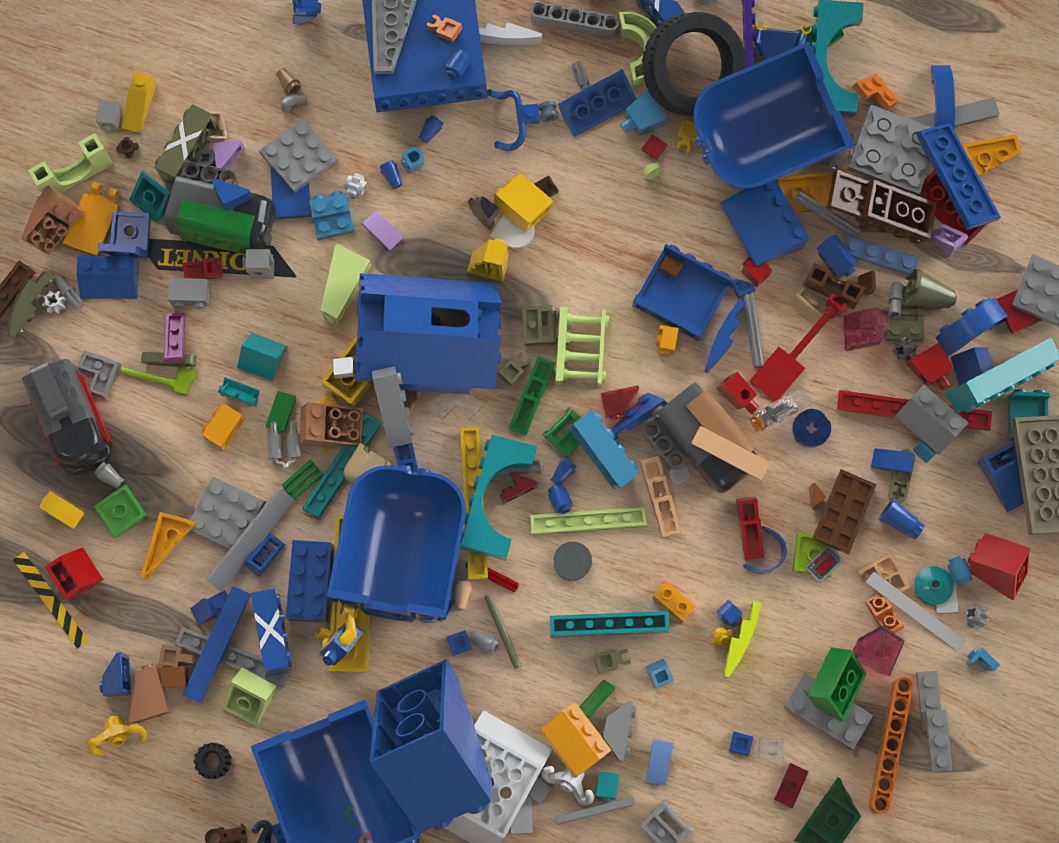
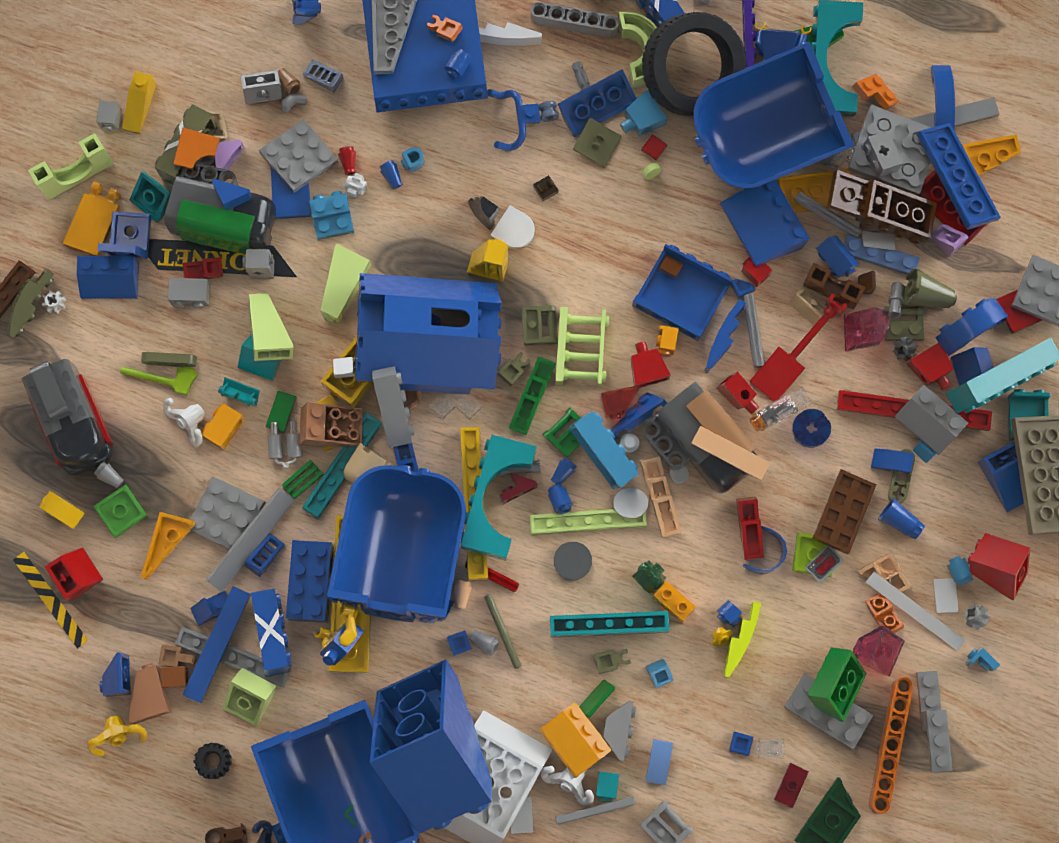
(50, 220): nougat slope -> none
(68, 291): light grey axle -> none
(103, 370): light grey tile -> none
(121, 148): reddish brown plate -> none
(174, 338): magenta tile -> none
(187, 419): none -> white piece
(194, 146): none -> orange tile
(261, 87): none -> light grey brick
(268, 332): none -> yellowish green slope
(338, 77): none -> sand blue slope
(348, 159): none -> red cone
(382, 230): lavender slope -> none
(430, 128): blue cone -> none
(523, 202): yellow brick -> none
(539, 790): light grey tile -> none
(597, 142): none -> olive piece
(629, 442): none -> white plate
(630, 502): none -> white sticker
(648, 366): none -> red torso
(650, 576): none -> clear green brick
(686, 134): yellow plate -> none
(816, 495): dark orange slope -> none
(879, 240): none -> white sticker
(882, 154): none -> light grey brick
(925, 590): teal dish -> none

